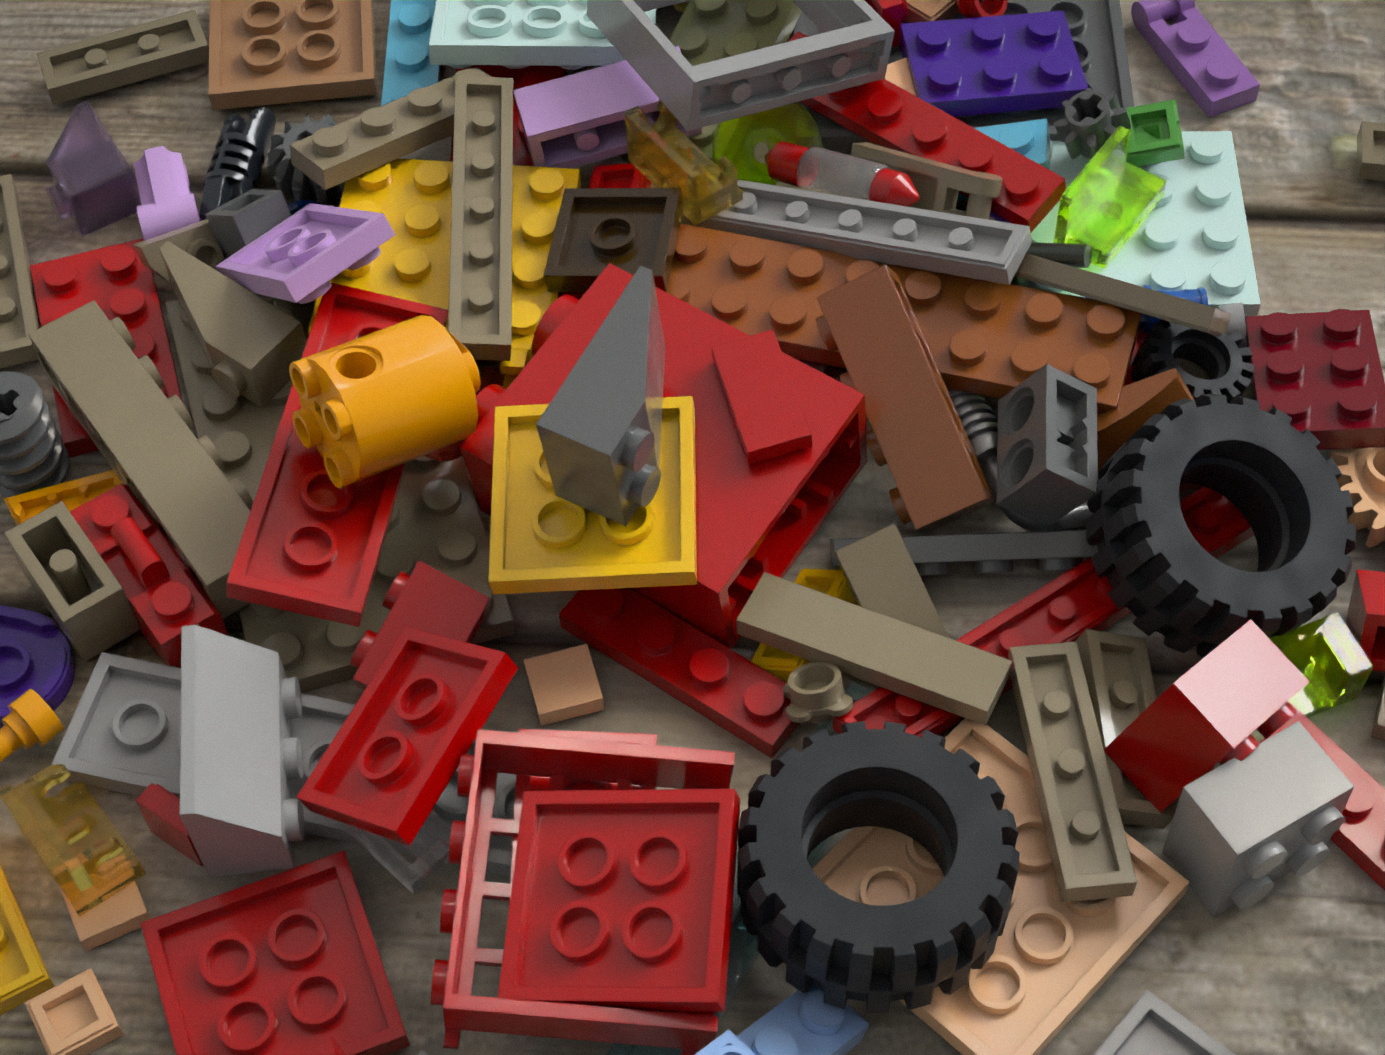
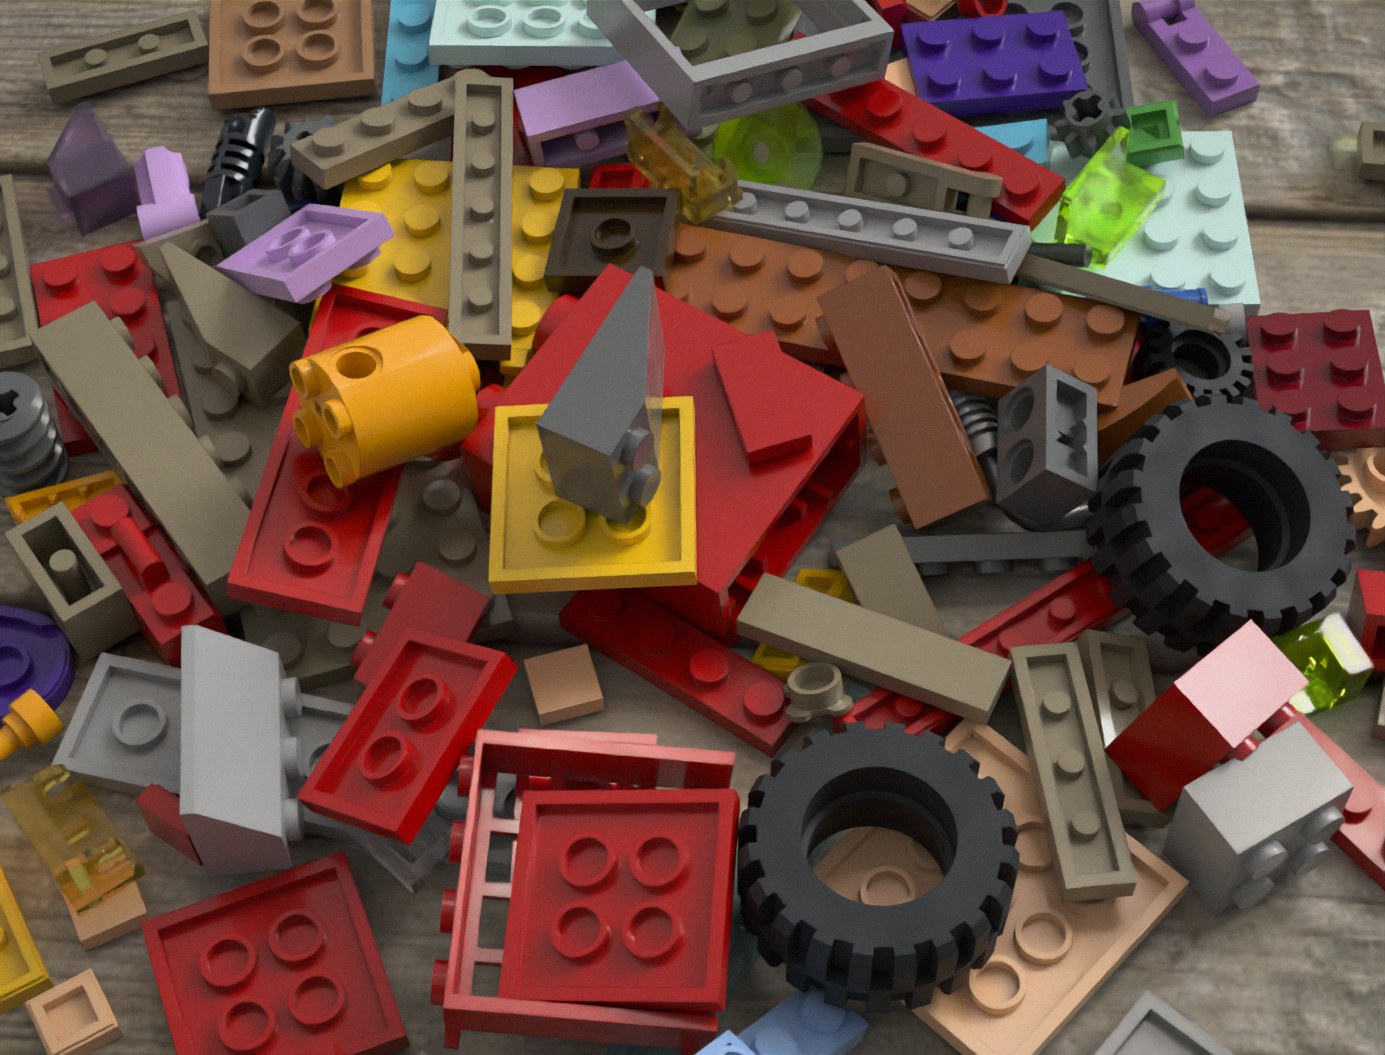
(839, 174): piece -> none

